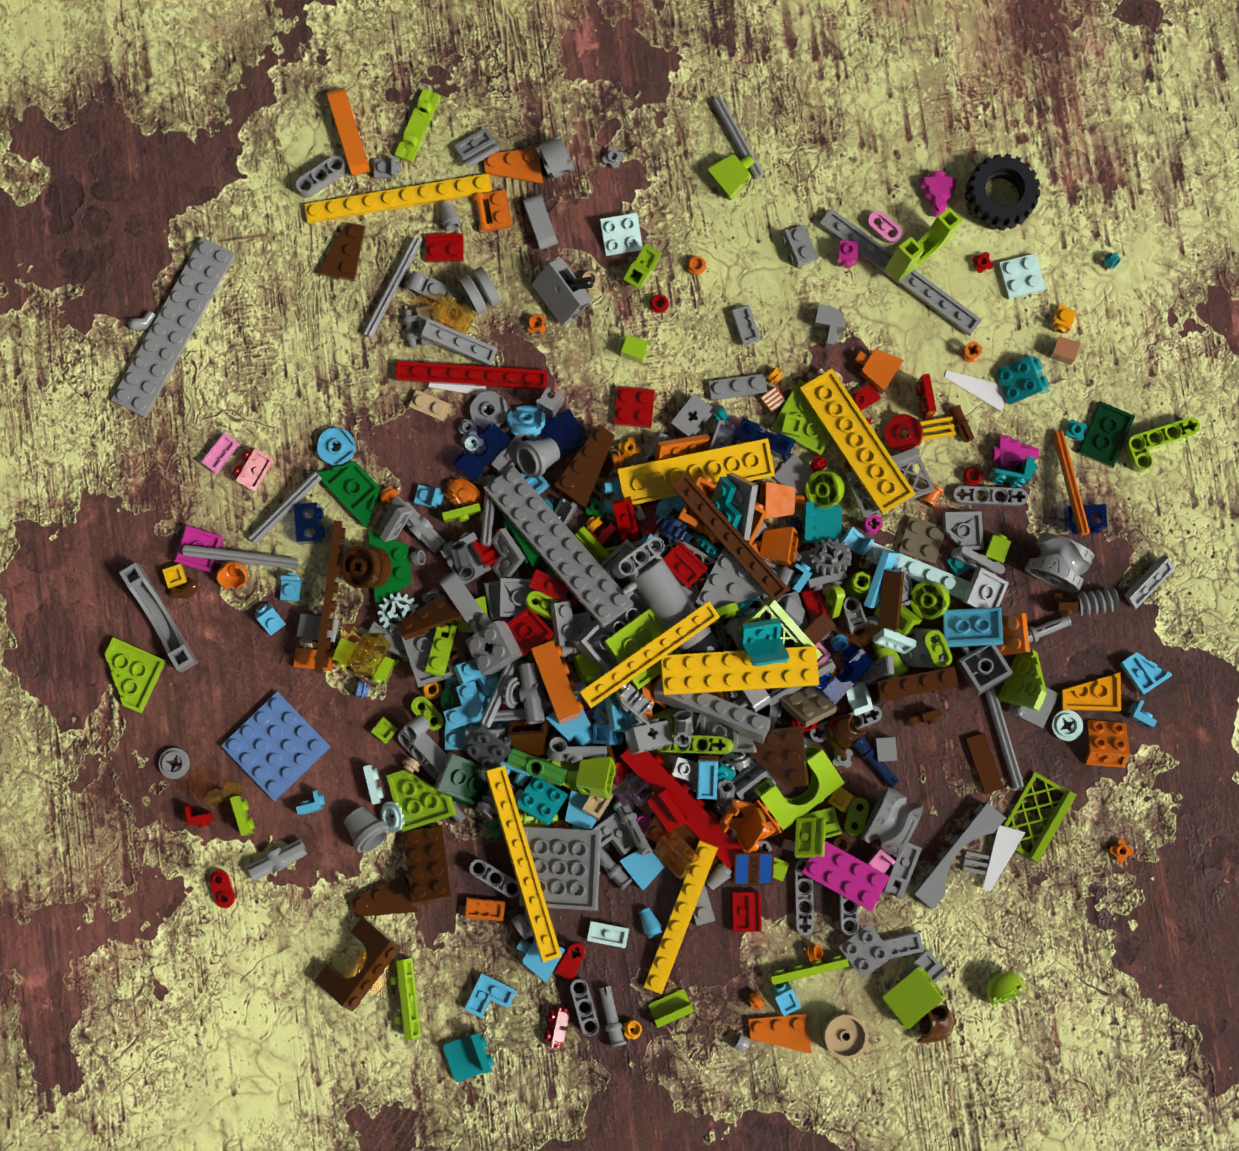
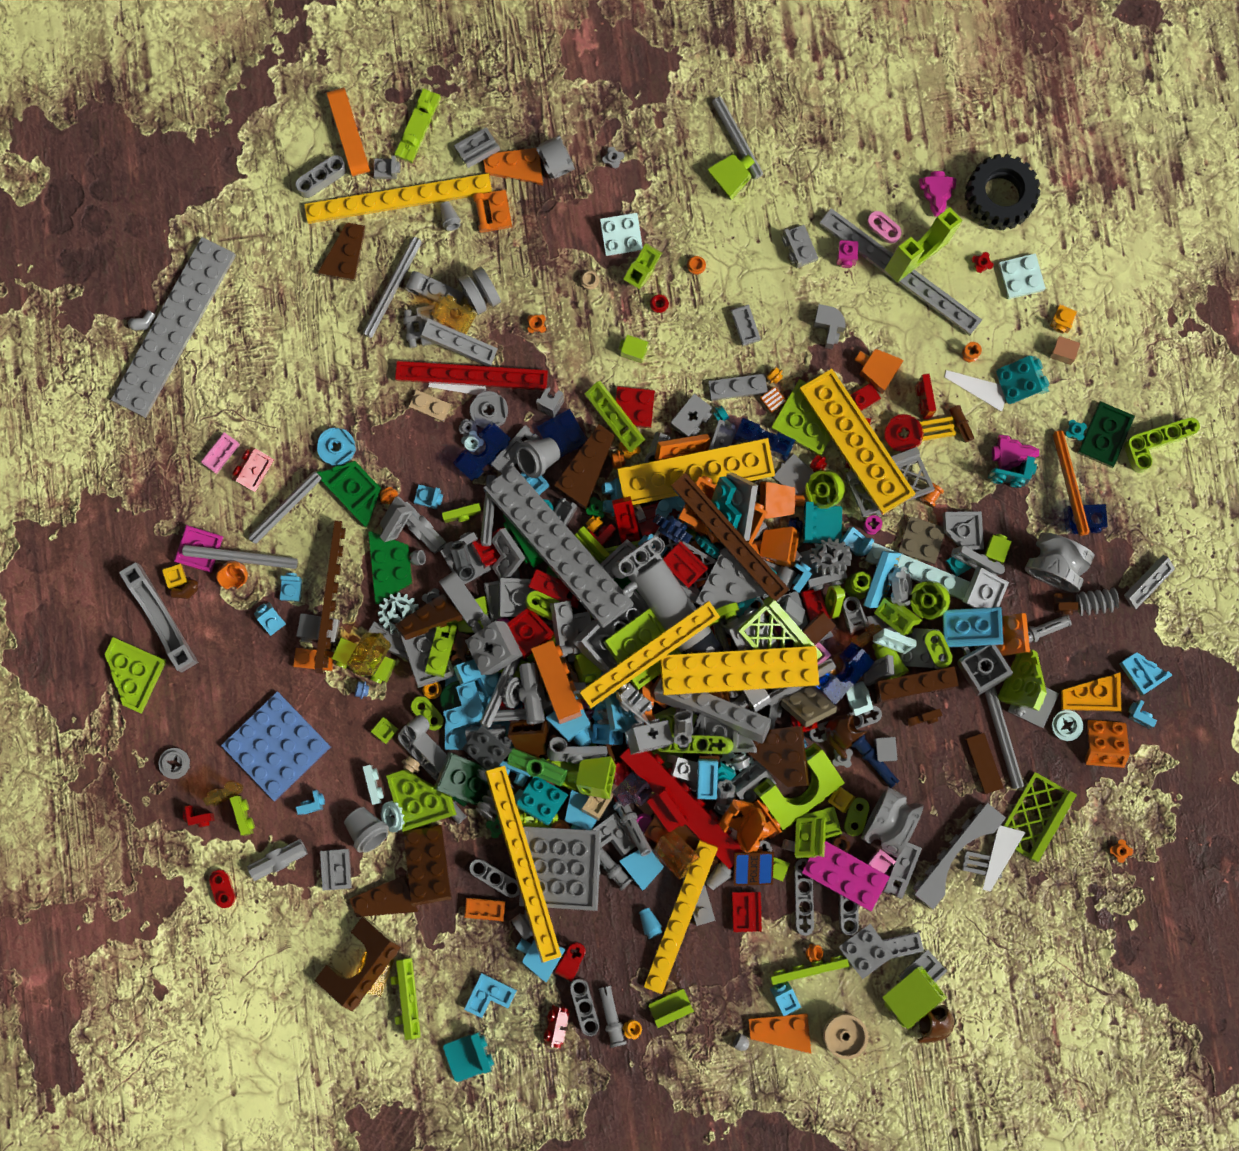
(304, 524): clear blue brick -> none
(335, 869): none -> light grey plate
(366, 567): reddish brown wheel -> none
(444, 248): red plate -> none
(462, 493): orange hat -> none
(518, 424): medium azure plate -> none
(540, 222): light grey beam -> none
(562, 290): light grey piece -> none
(608, 934): light aqua plate -> none
(614, 416): none -> lime hinge
(756, 1000): orange plate -> none
(763, 642): teal bracket -> none
(792, 425): lime plate -> none
(839, 642): dark azure plate -> none
(891, 598): reddish brown tile -> none
(972, 470): red plate -> none
(990, 499): light grey beam -> none
(1003, 986): lime cylinder -> none
(1112, 260): teal plate -> none

